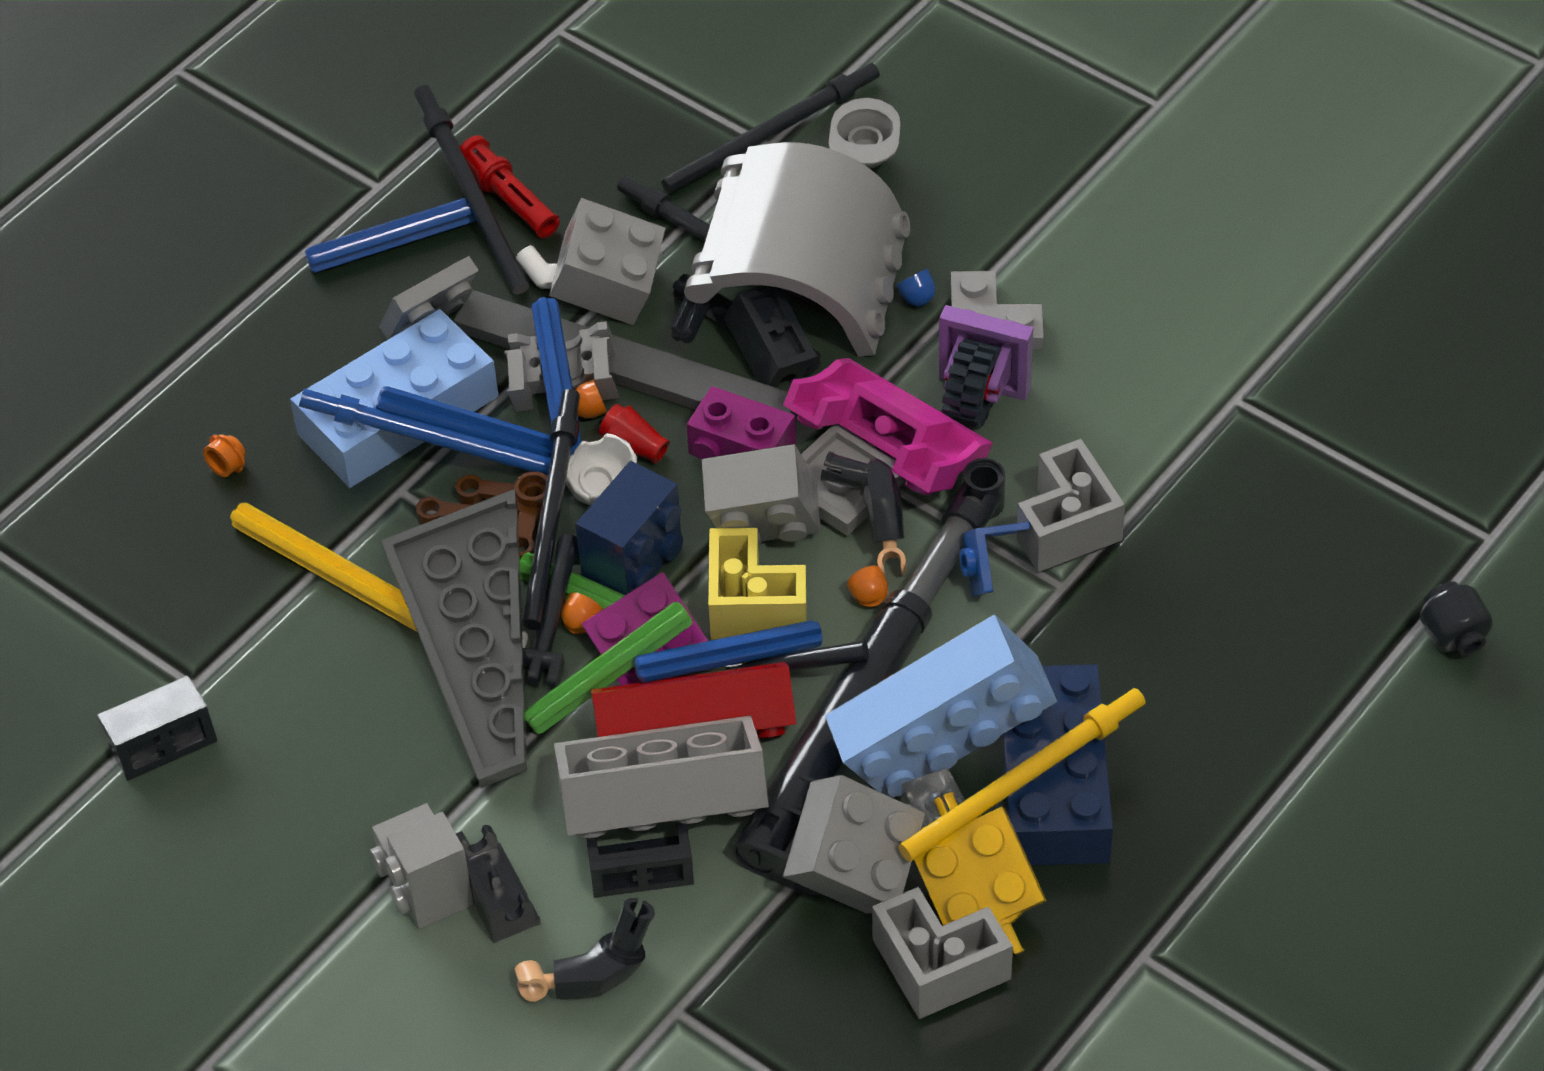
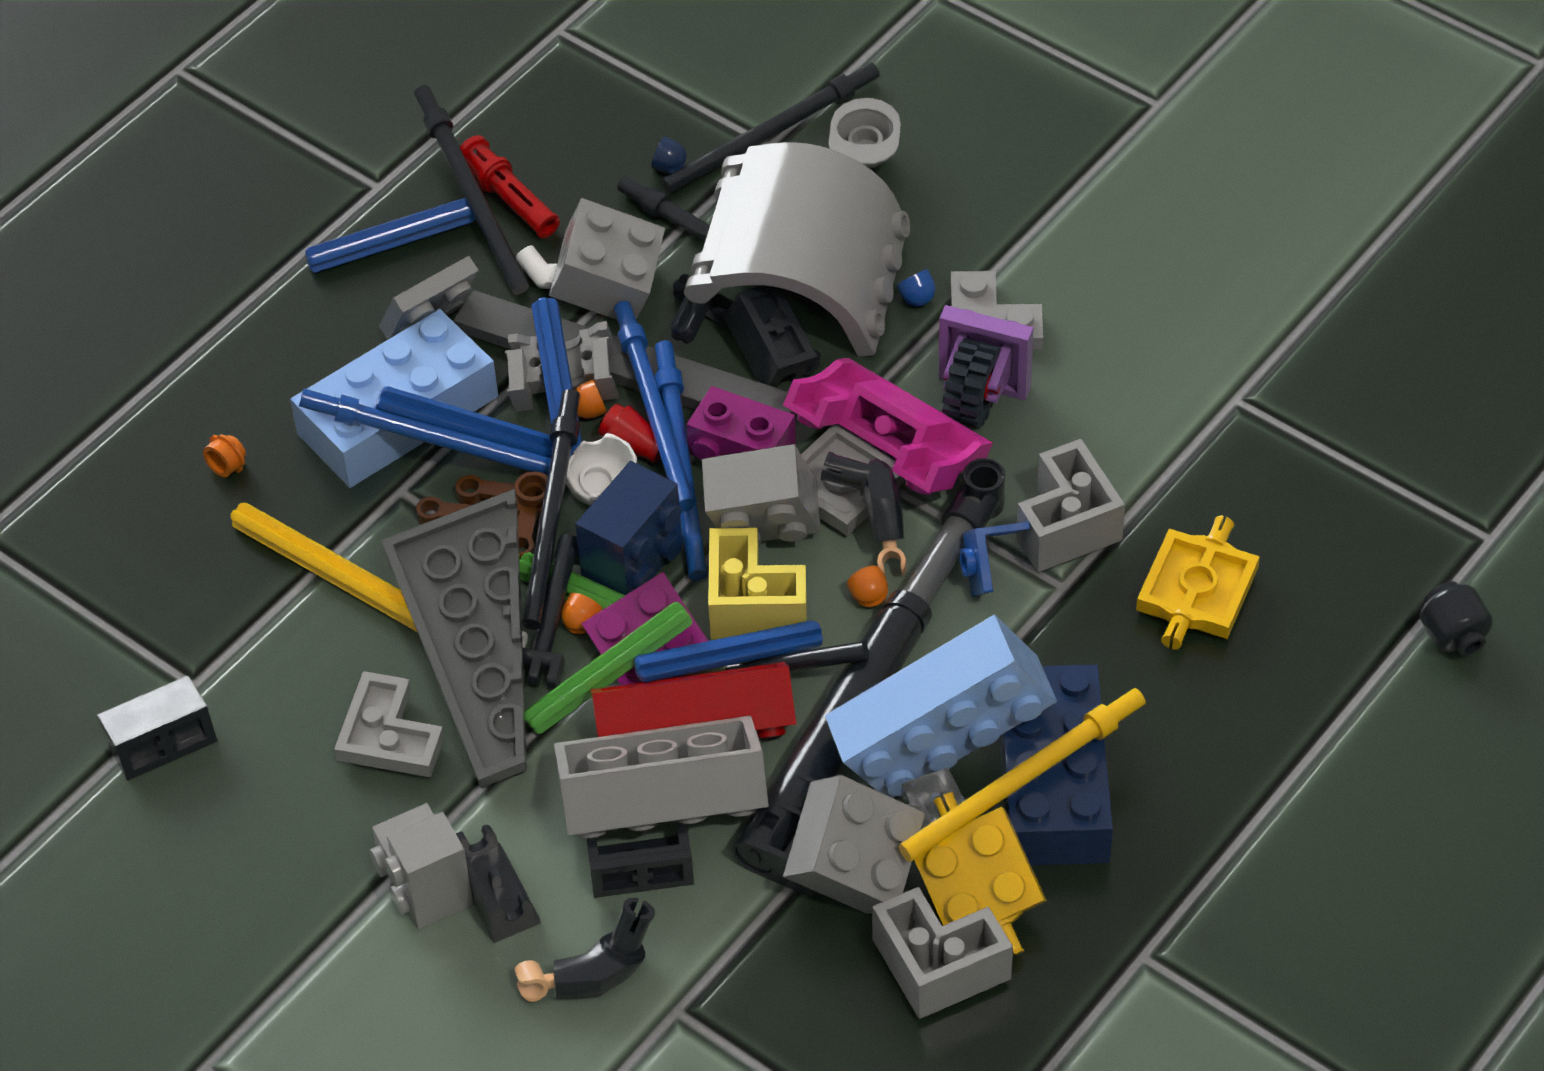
(379, 736): none -> light grey plate
(634, 344): none -> blue bar
(669, 156): none -> dark blue hinge
(671, 387): none -> blue bar
(1198, 583): none -> yellow plate

